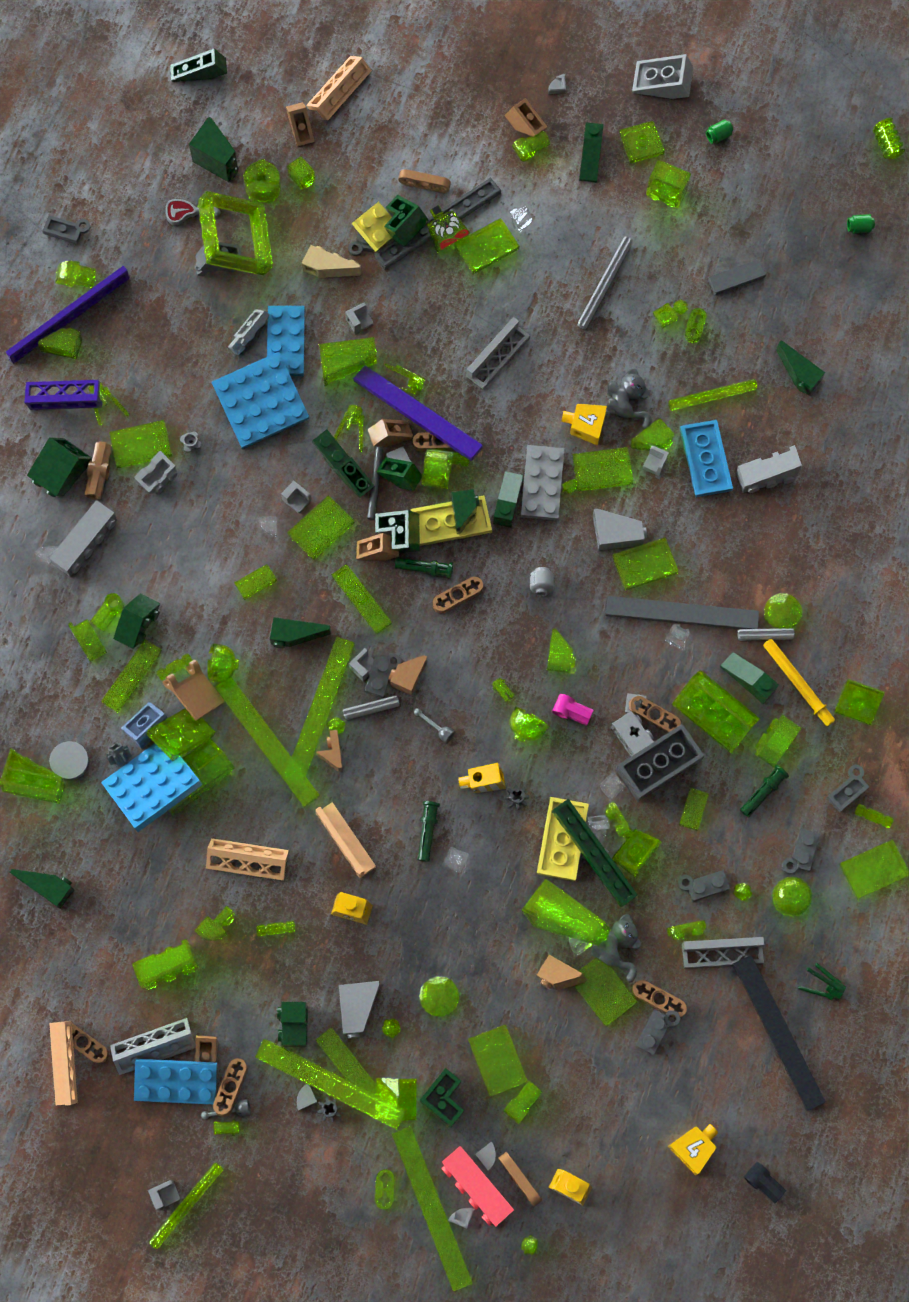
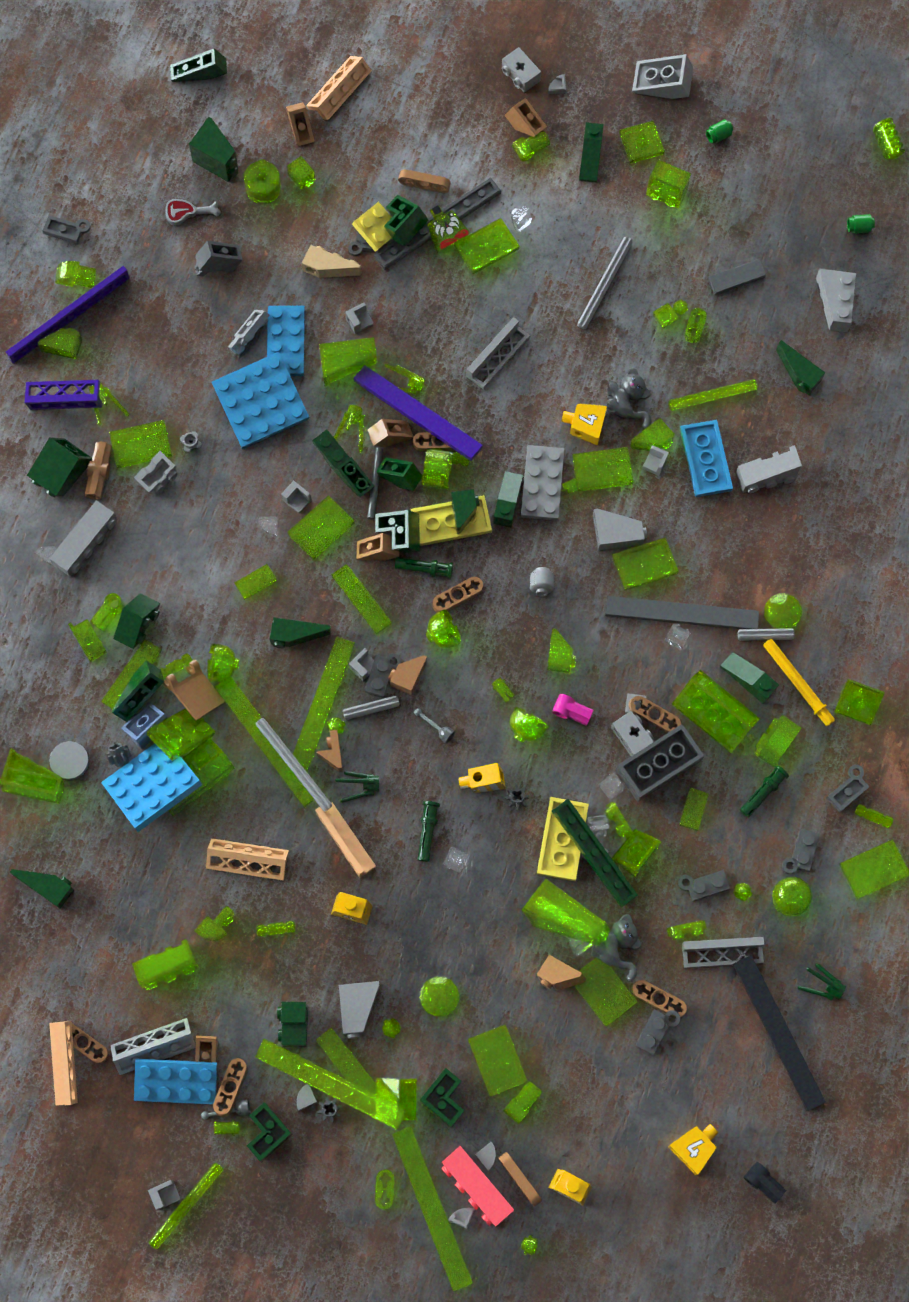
(138, 690): none -> dark green slope
(263, 260): clear neon green window -> none
(273, 1132): none -> dark green brick
(293, 764): none -> light grey axle
(369, 781): none -> dark green plant
(399, 454): light grey tile -> none
(442, 630): none -> clear neon green cylinder
(521, 70): none -> light grey brick
(838, 297): none -> light grey wedge

